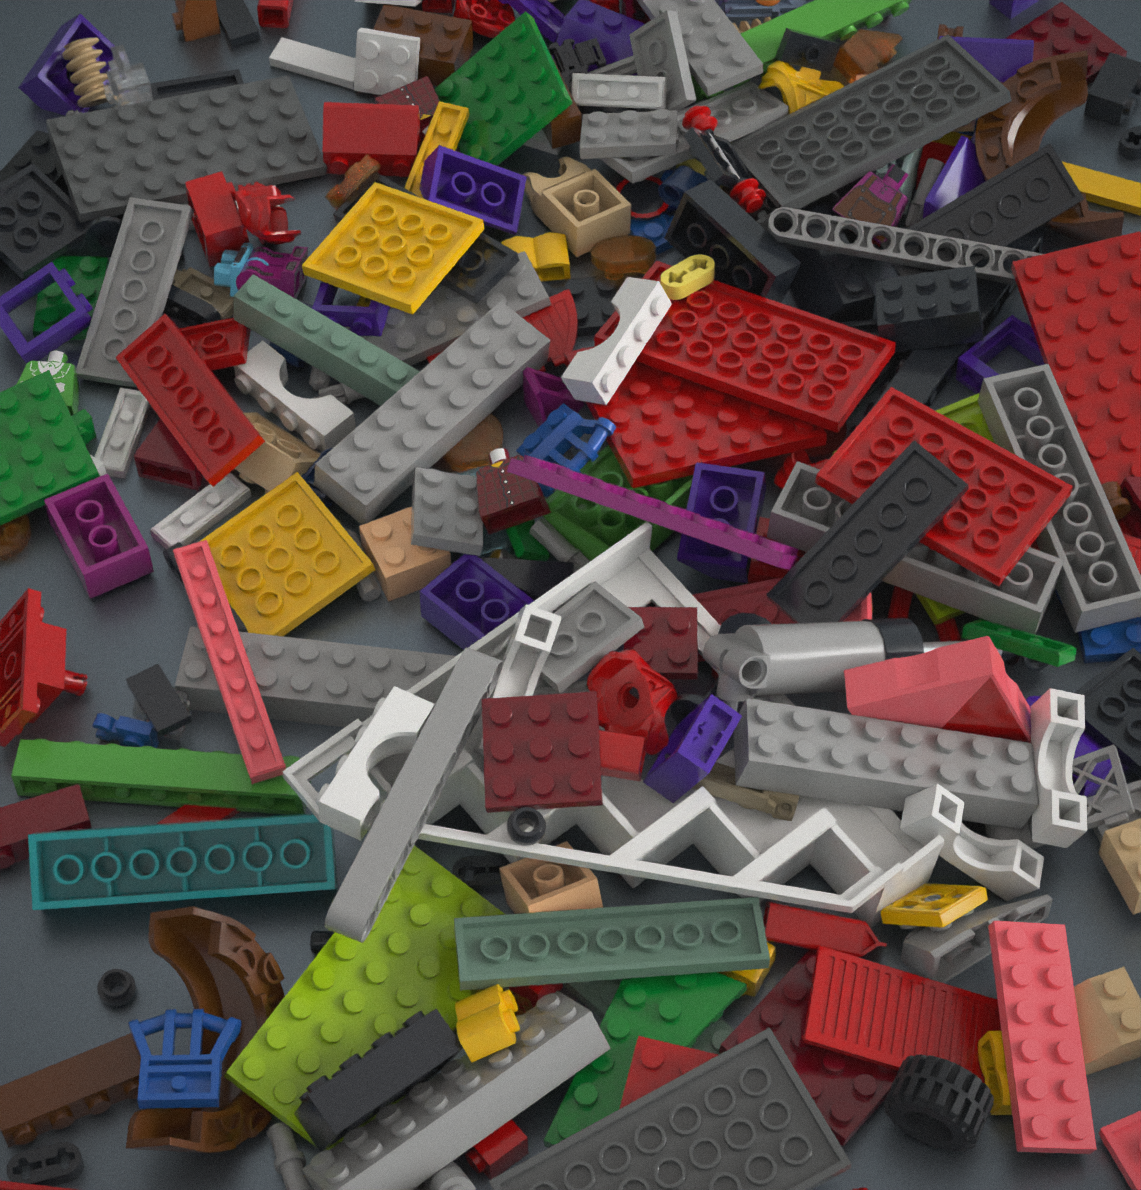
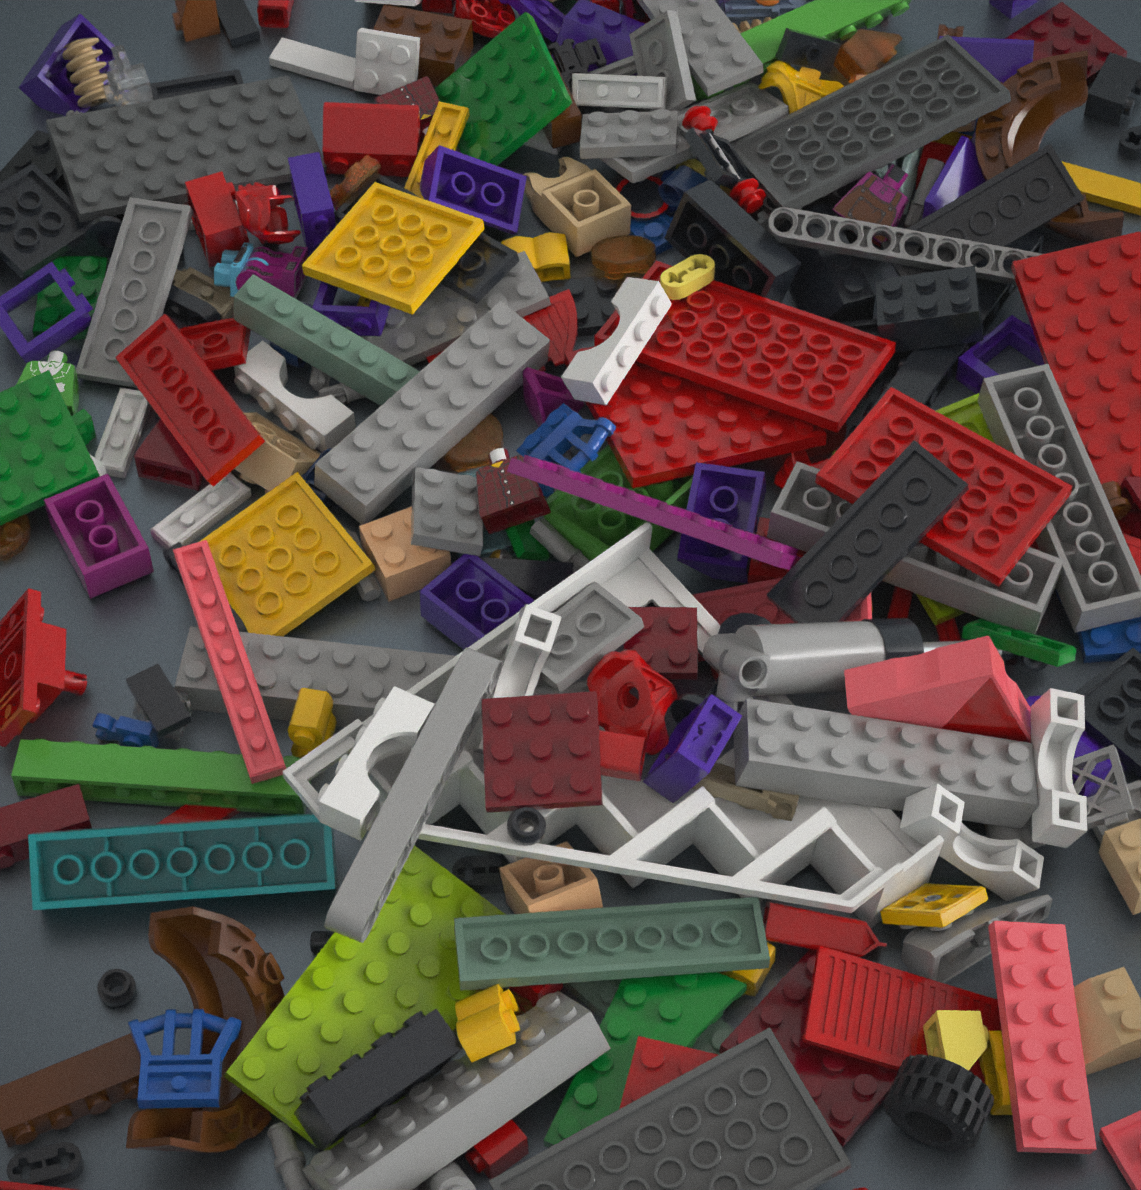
(311, 721): none -> yellow brick
(312, 199): none -> dark purple window
(956, 1036): none -> light yellow slope

